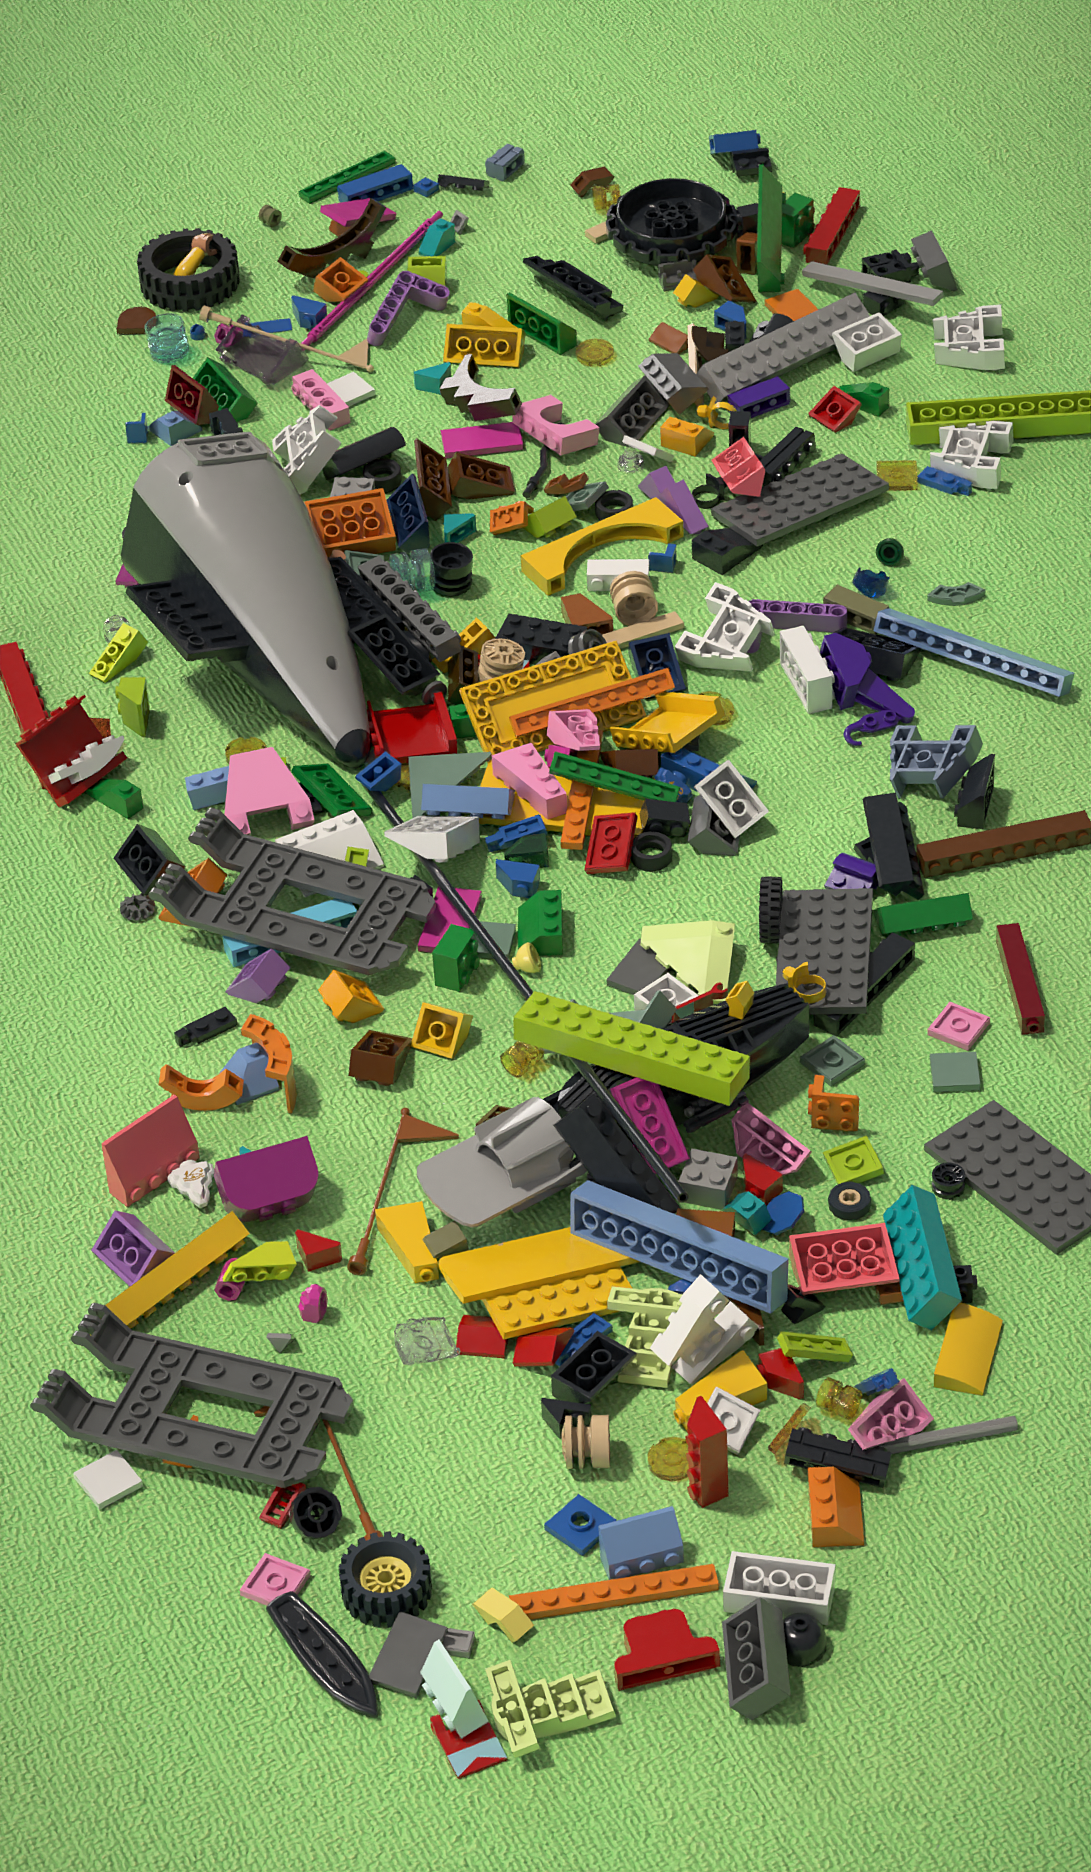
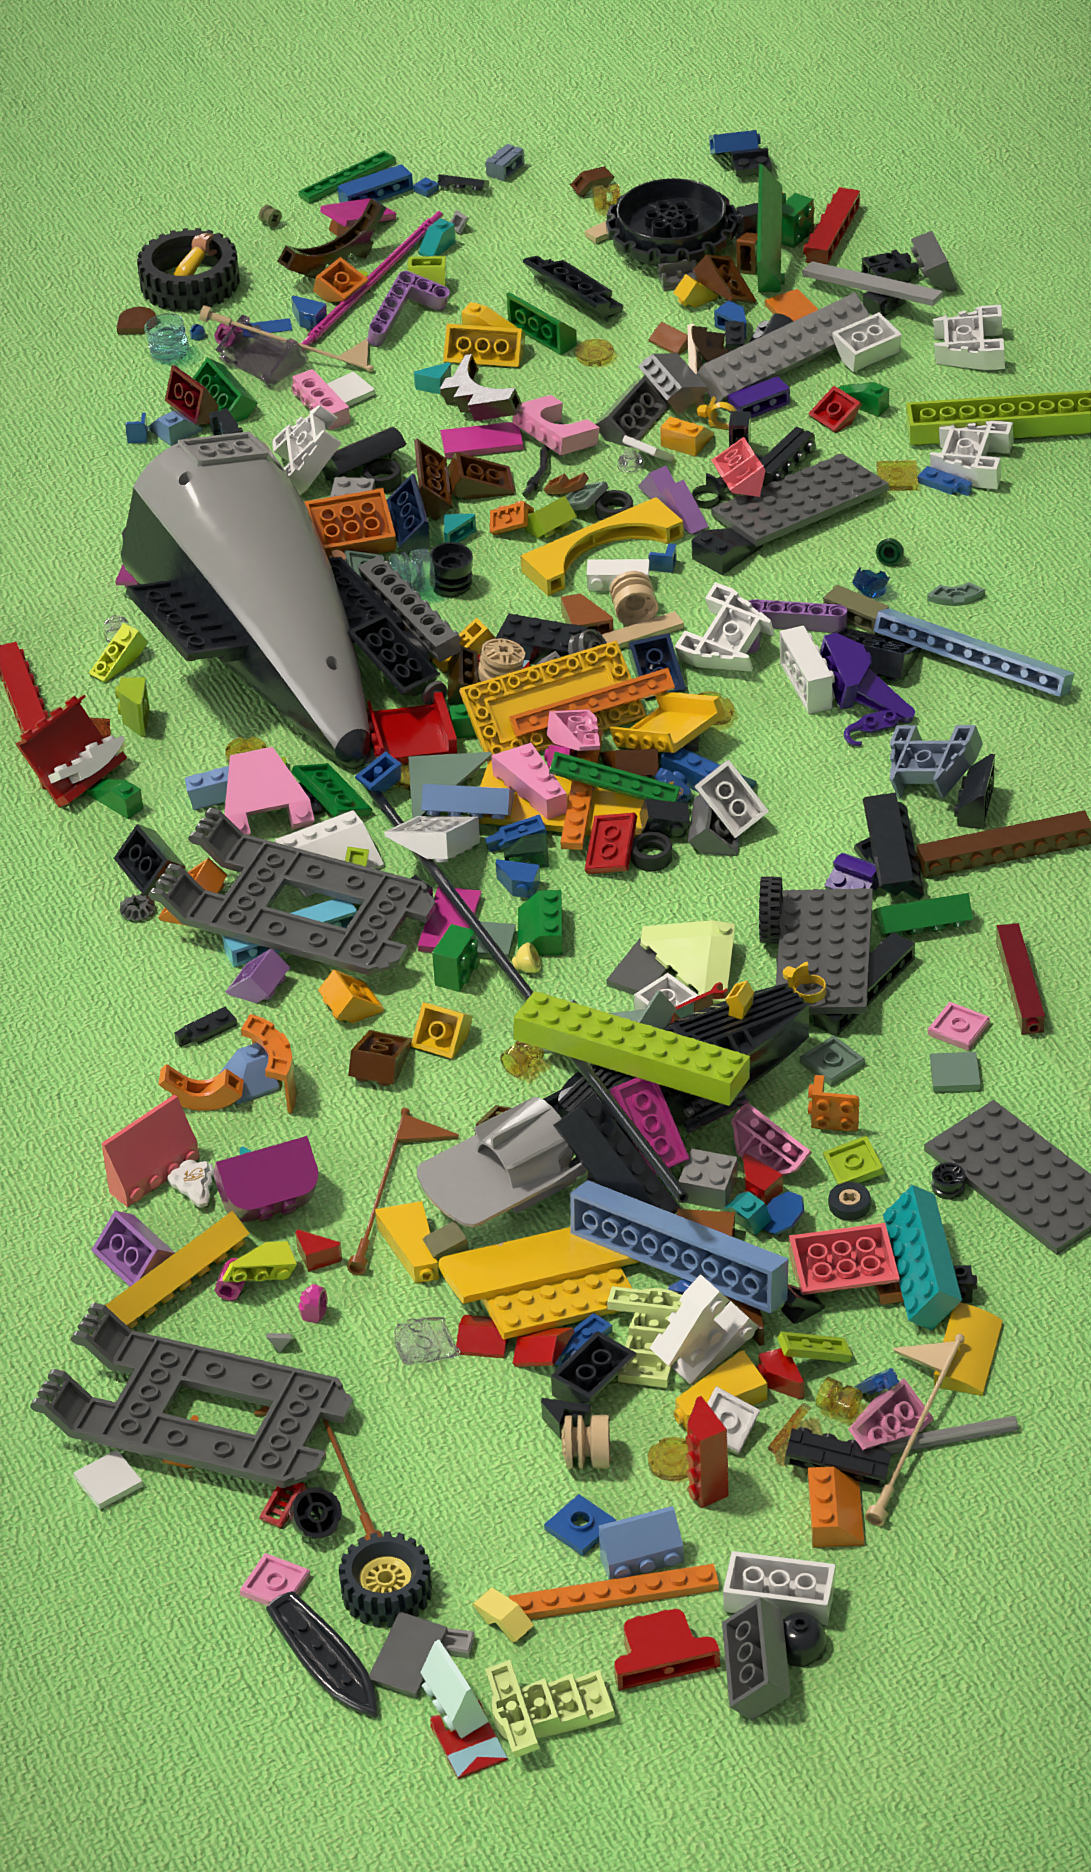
(937, 1357): none -> tan piece

